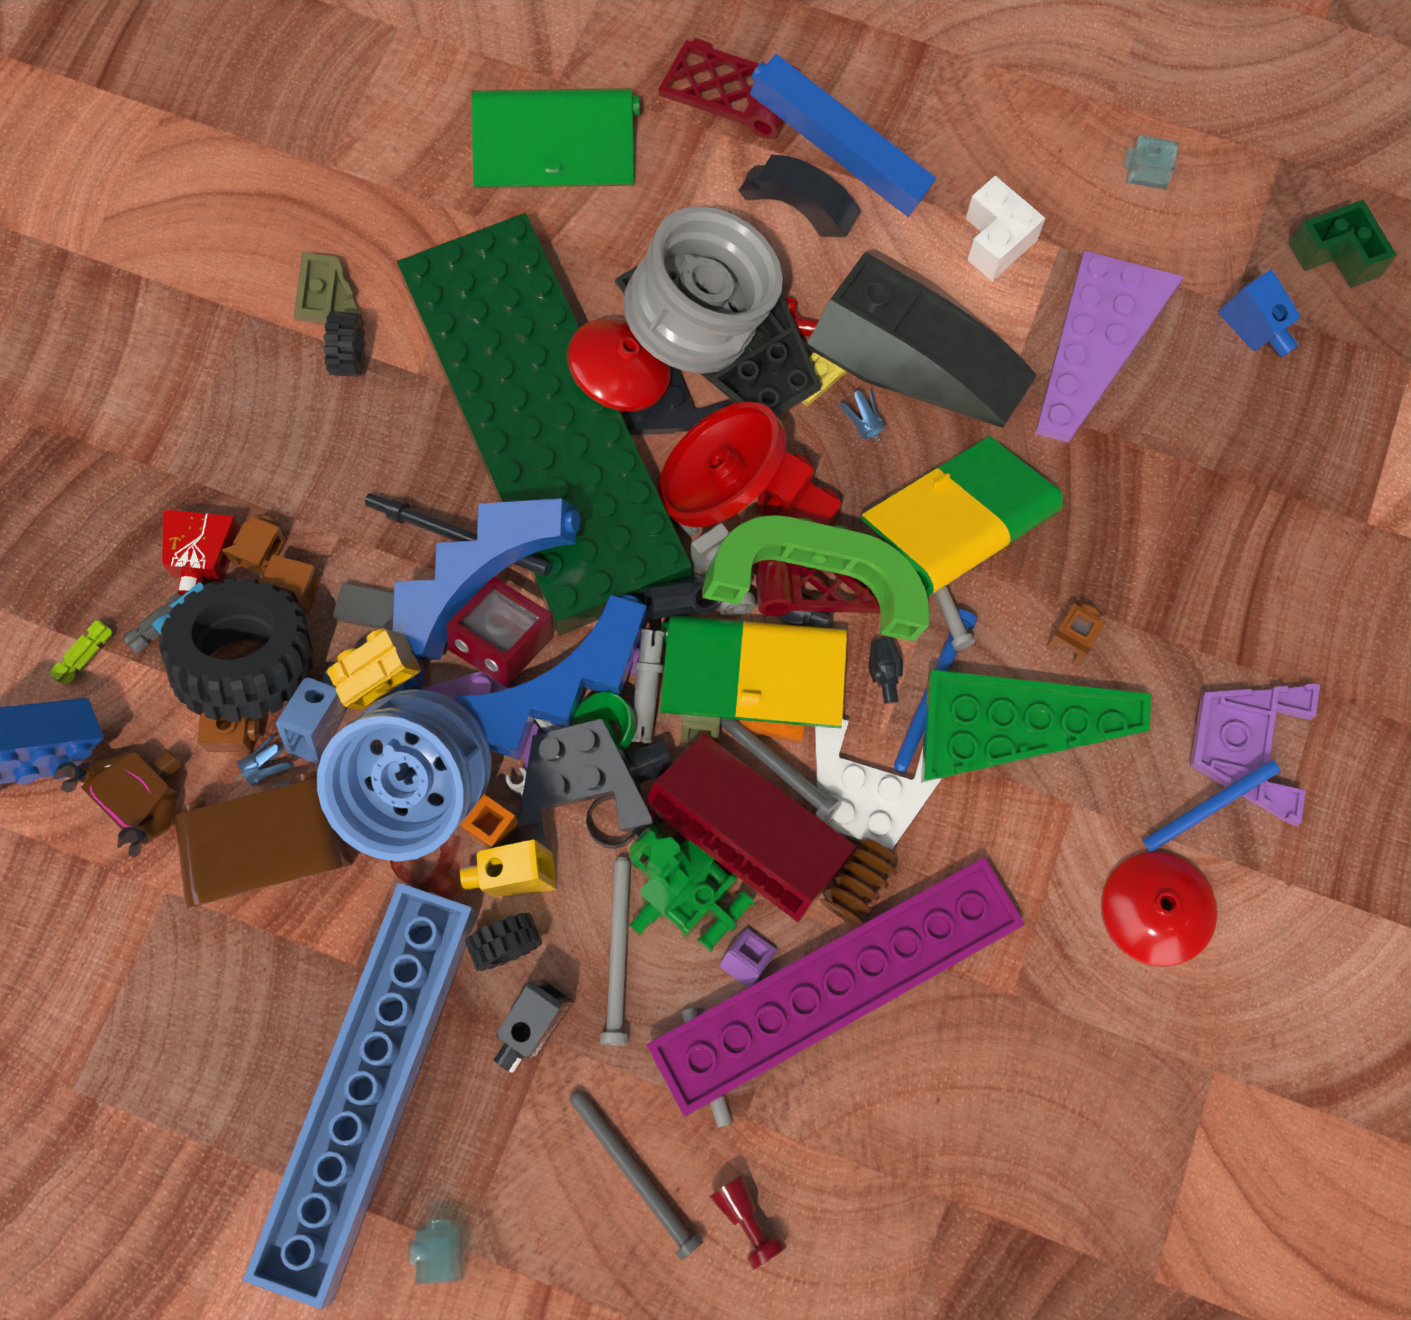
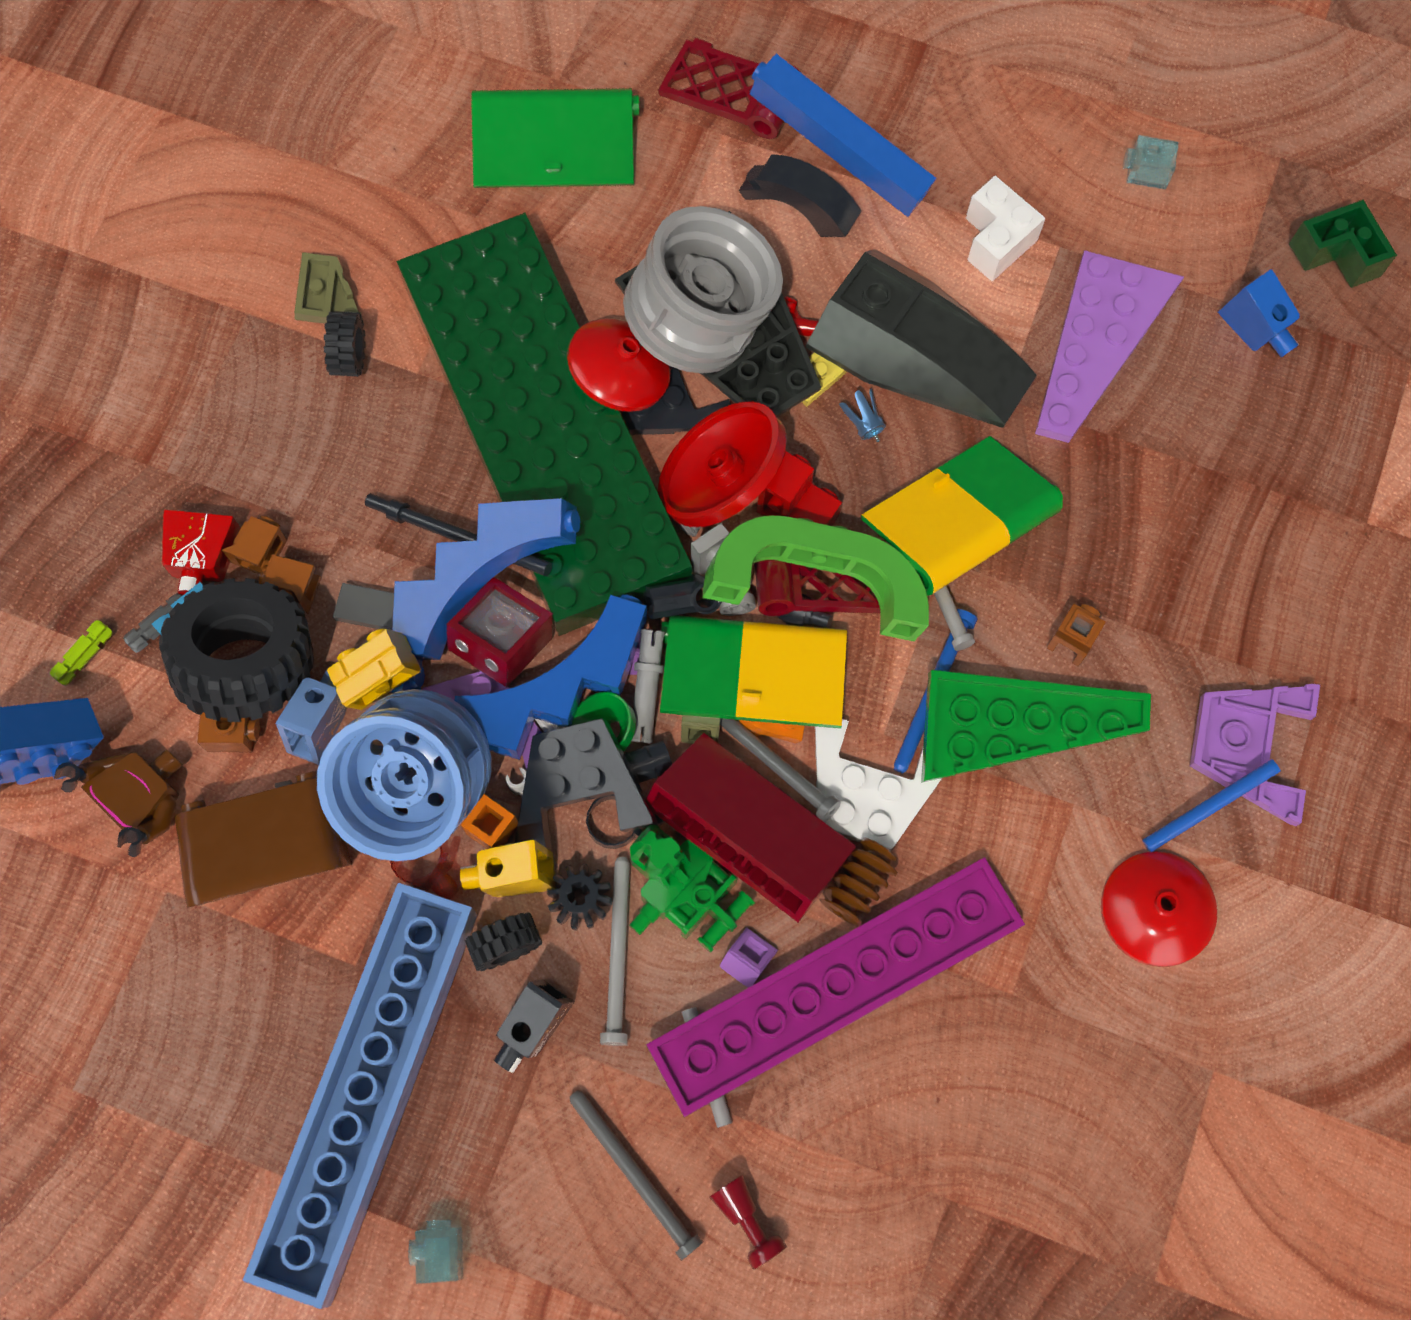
(252, 765): flat silver piece -> none
(566, 893): none -> black gear
(886, 667): black piece -> none

